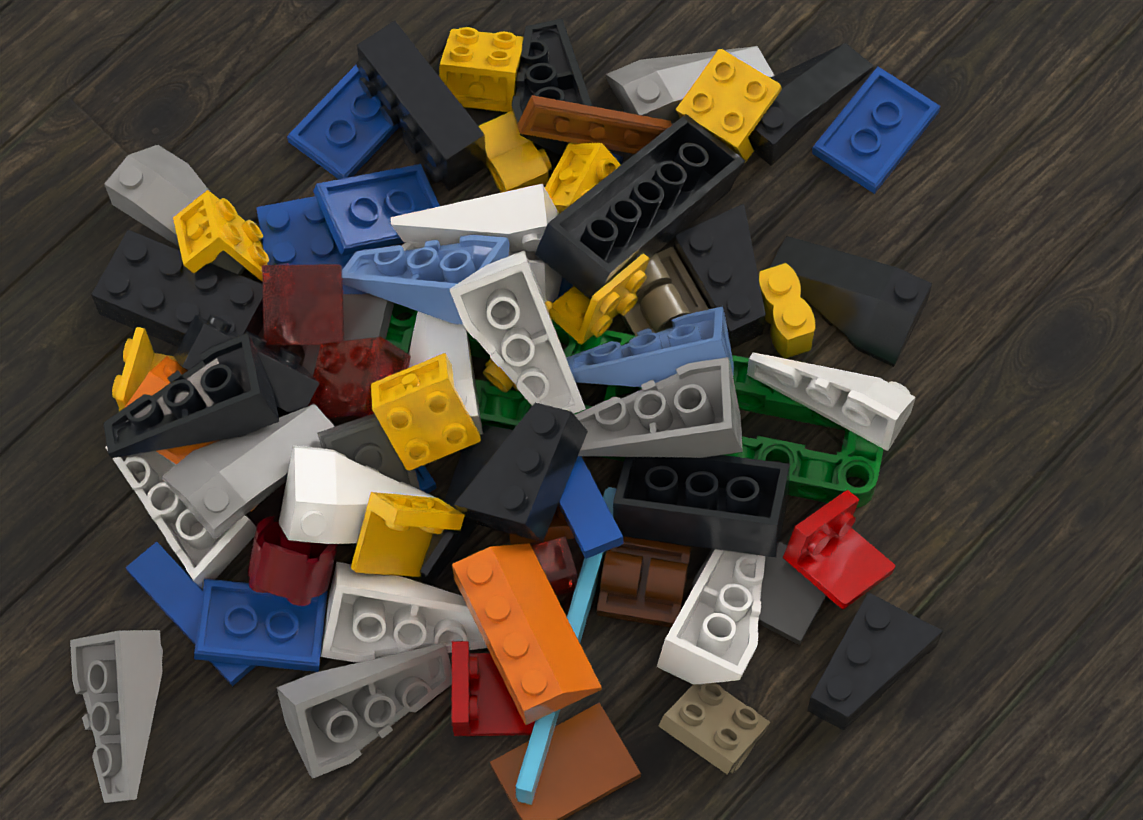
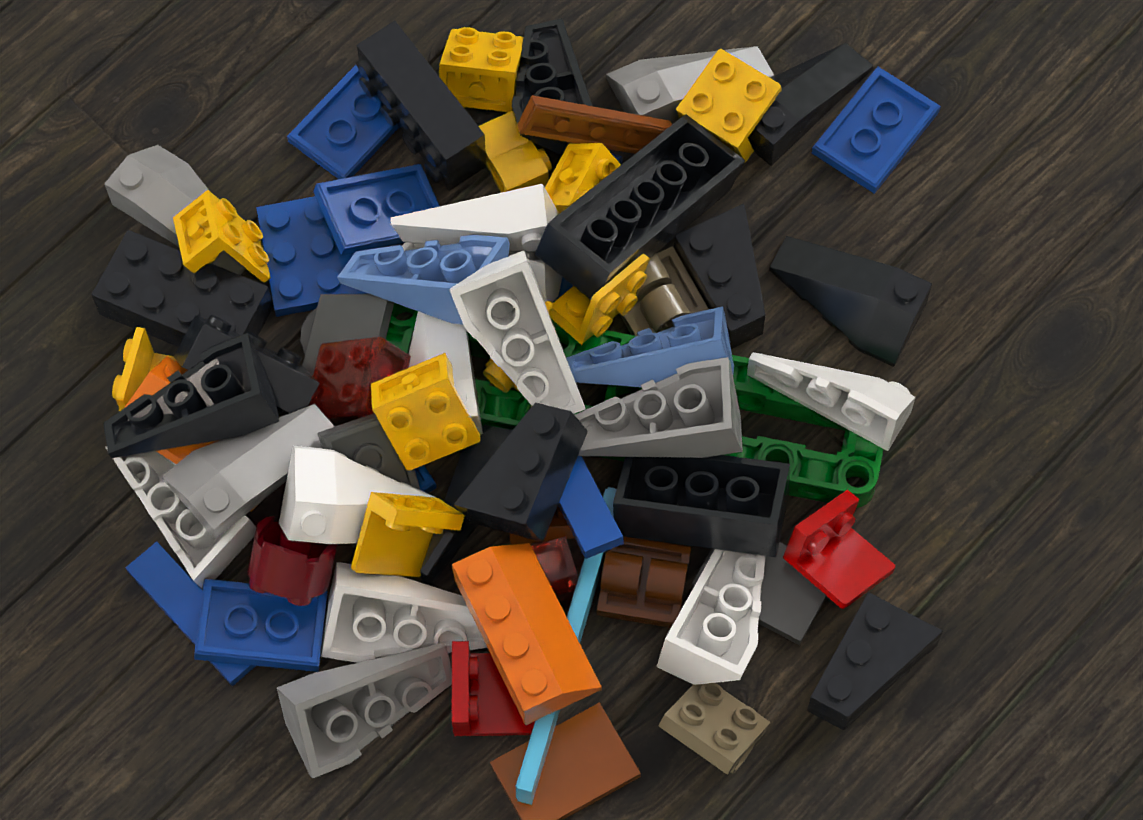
(120, 690): light grey wedge -> none
(302, 304): clear red bracket -> none
(786, 311): yellow brick -> none

